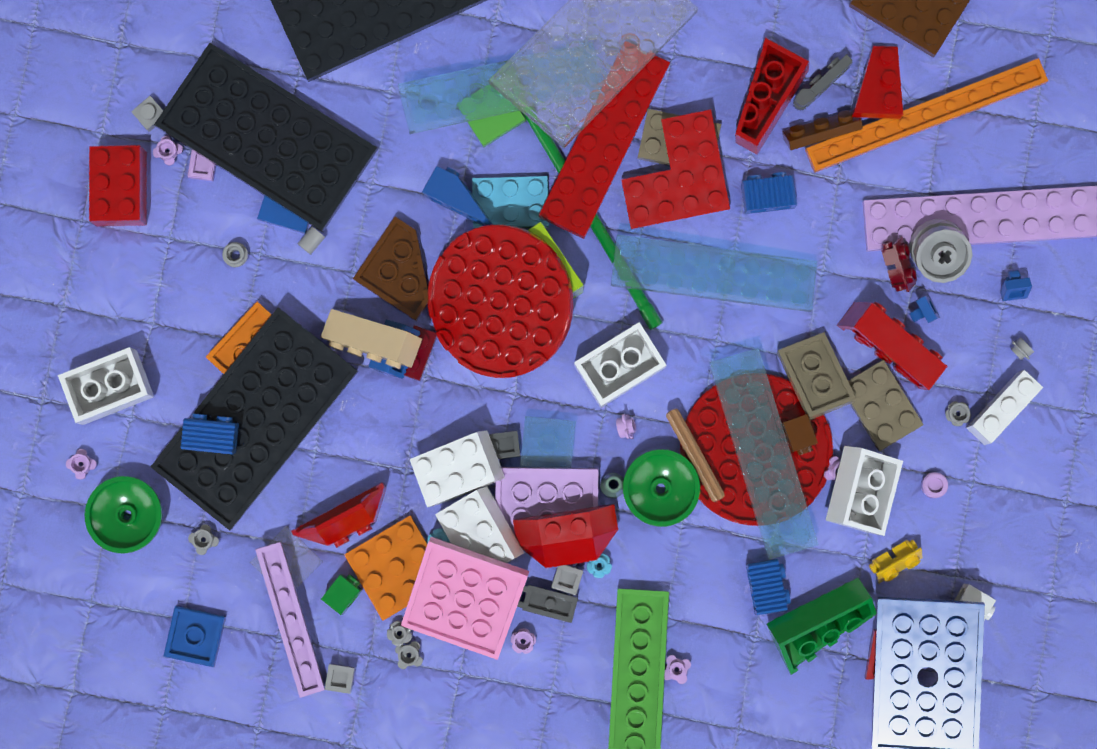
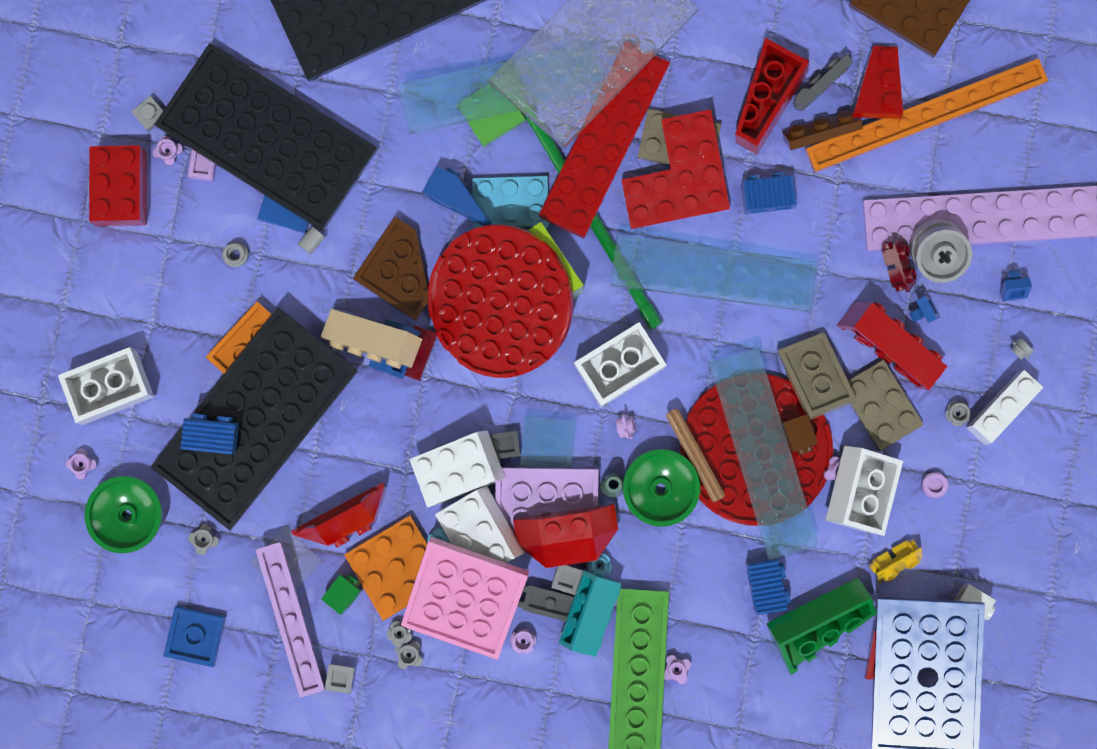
(590, 613): none -> teal brick

